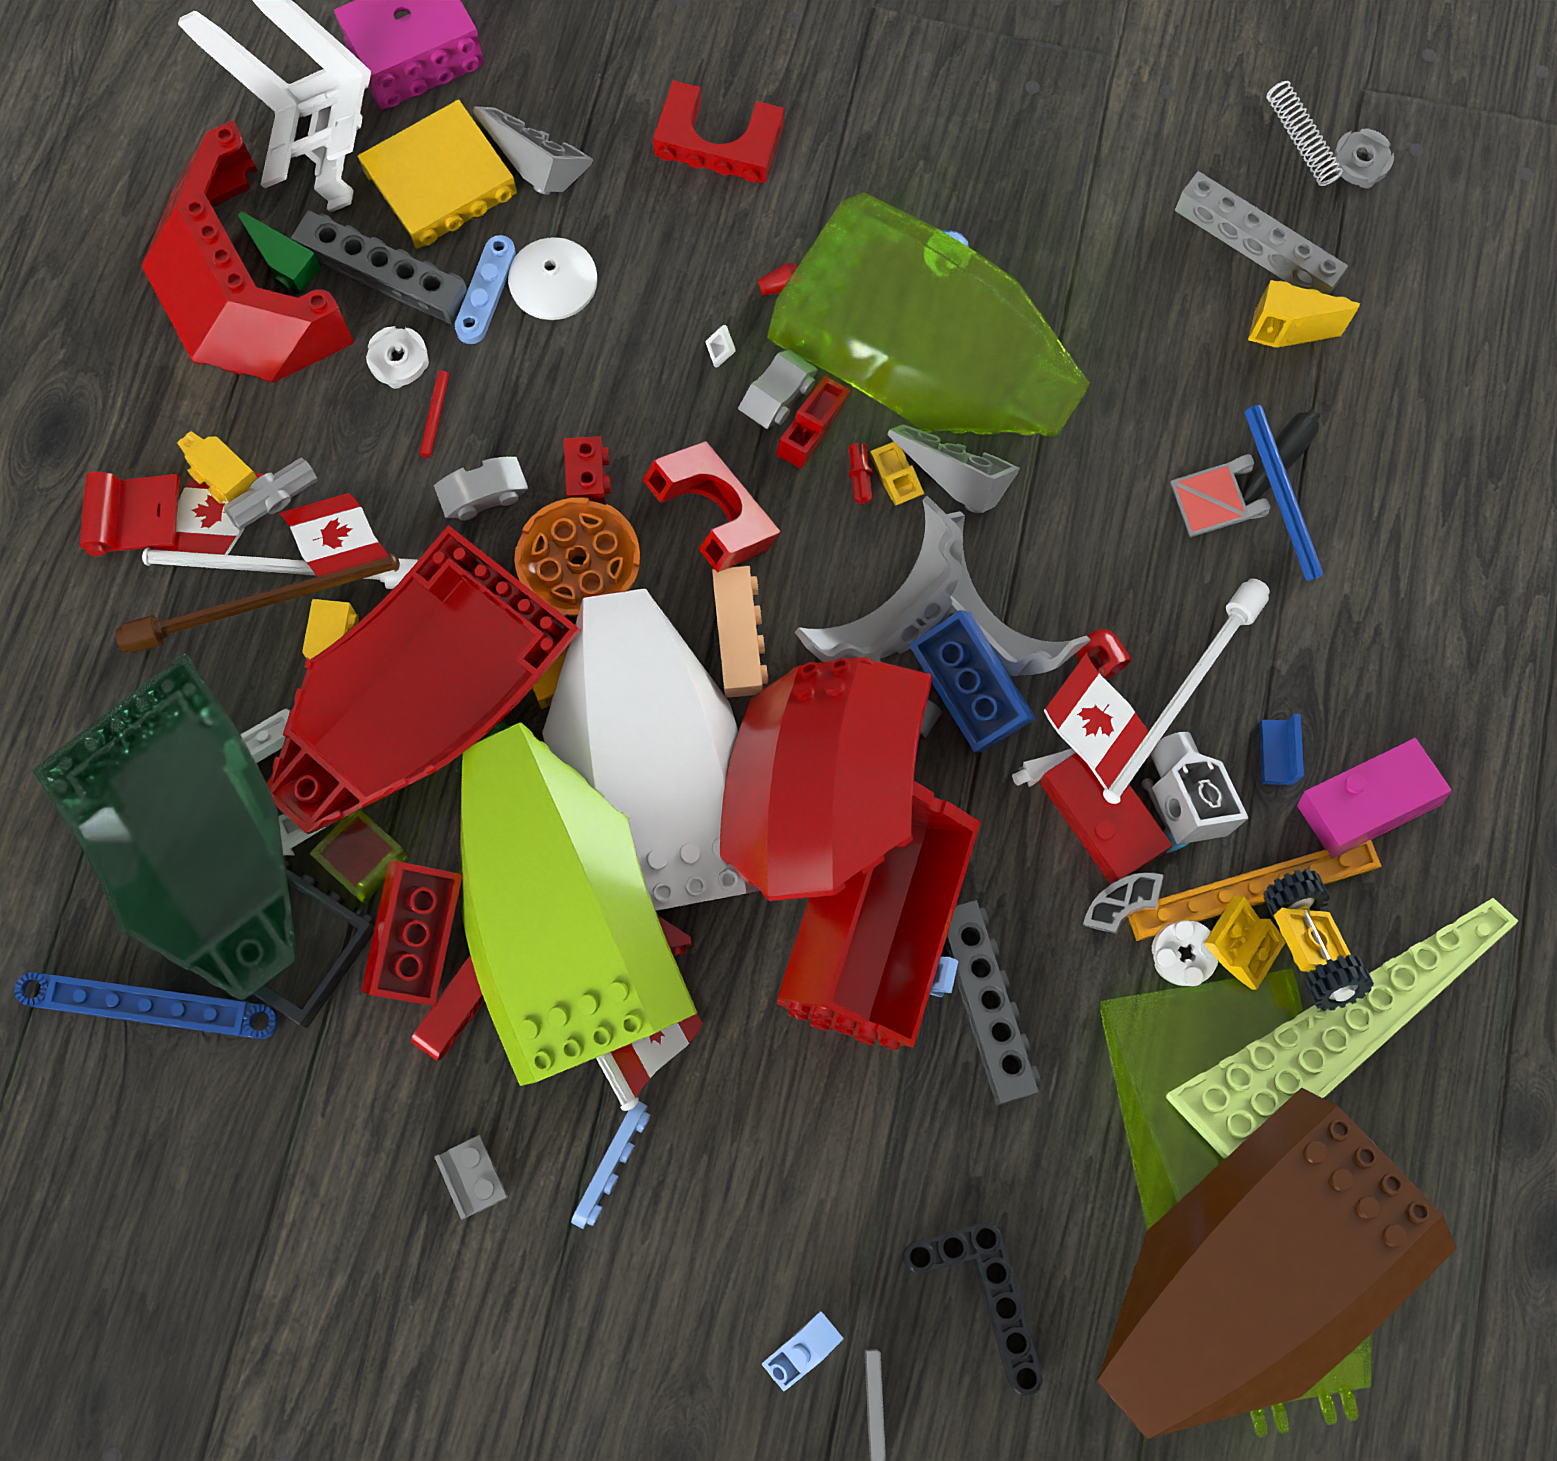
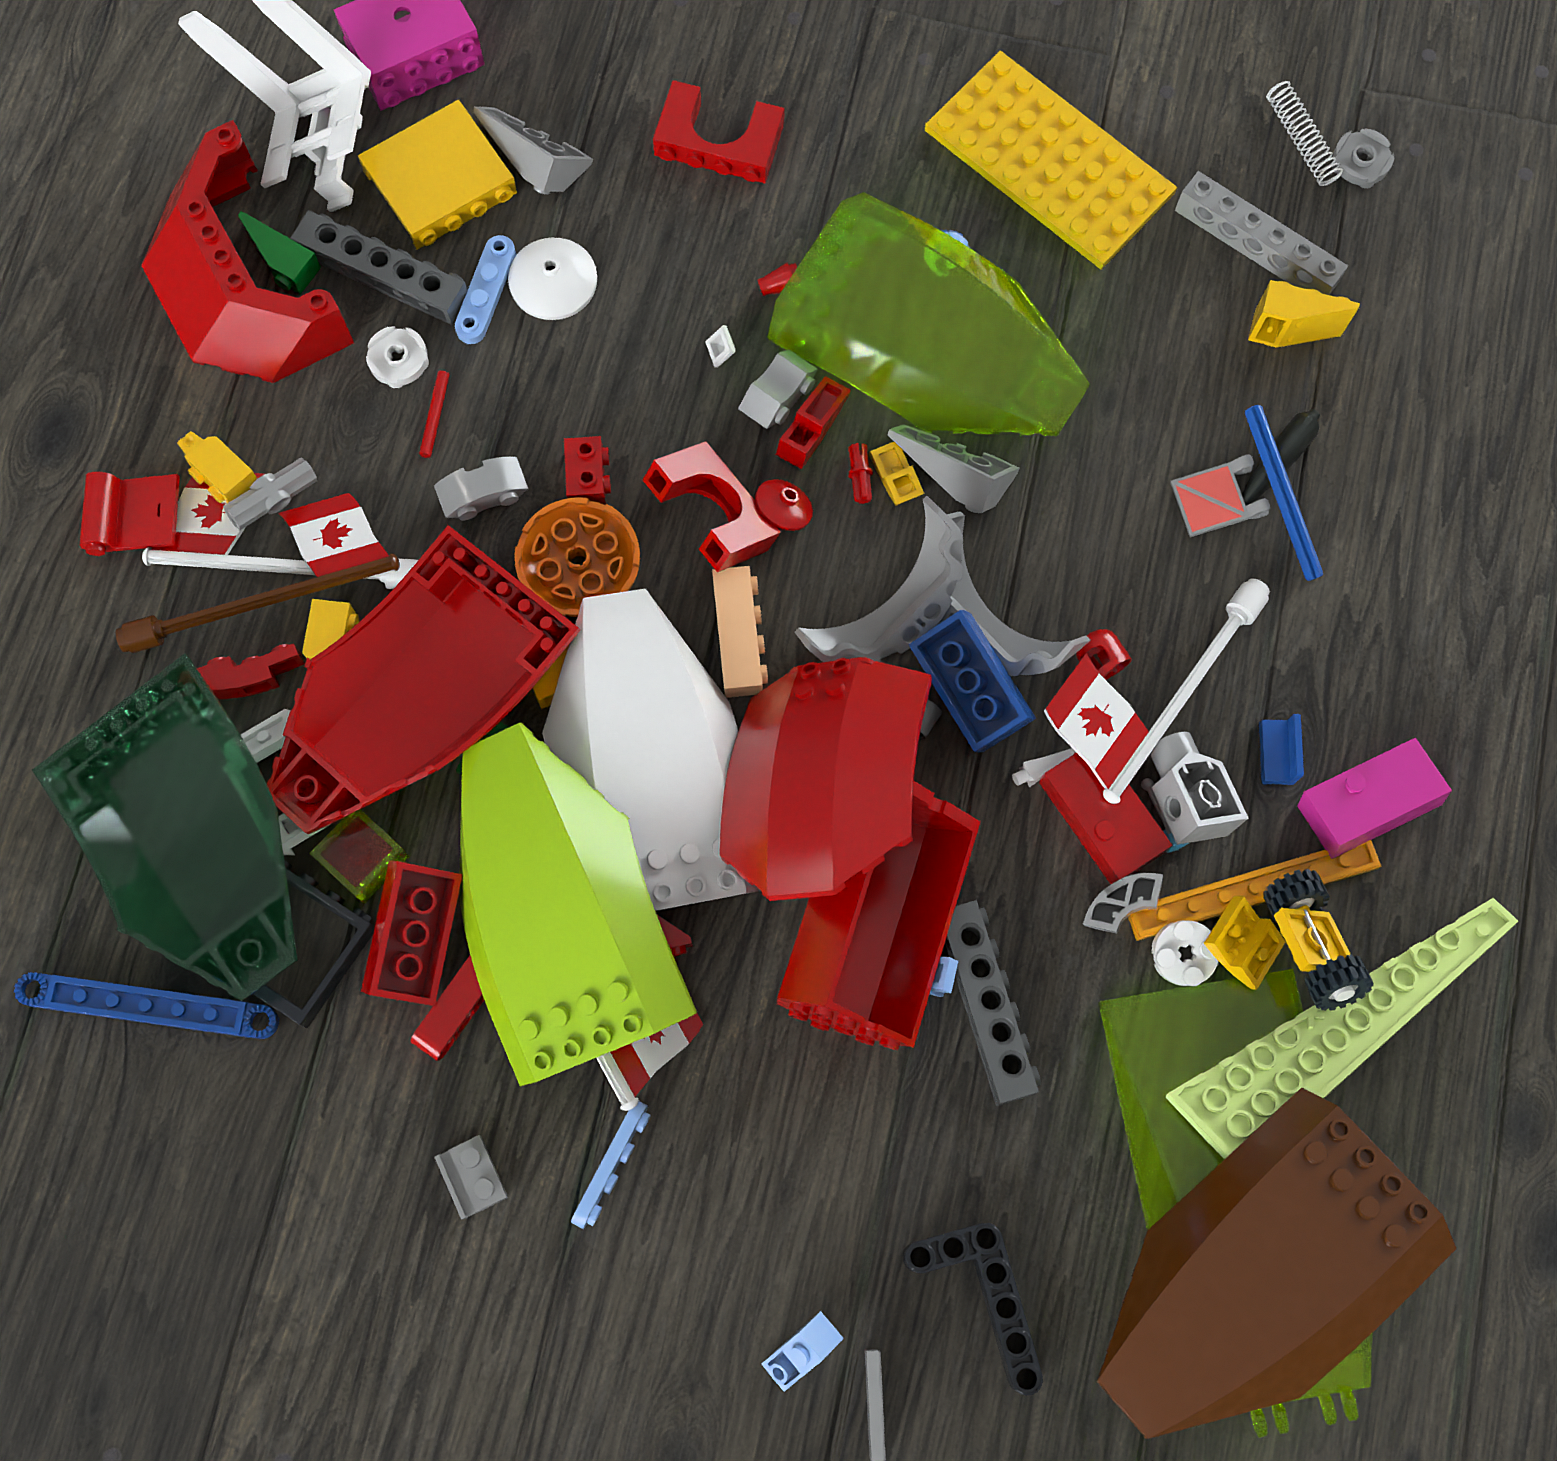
(253, 674): none -> red slope
(783, 505): none -> red dish
(1050, 159): none -> yellow plate

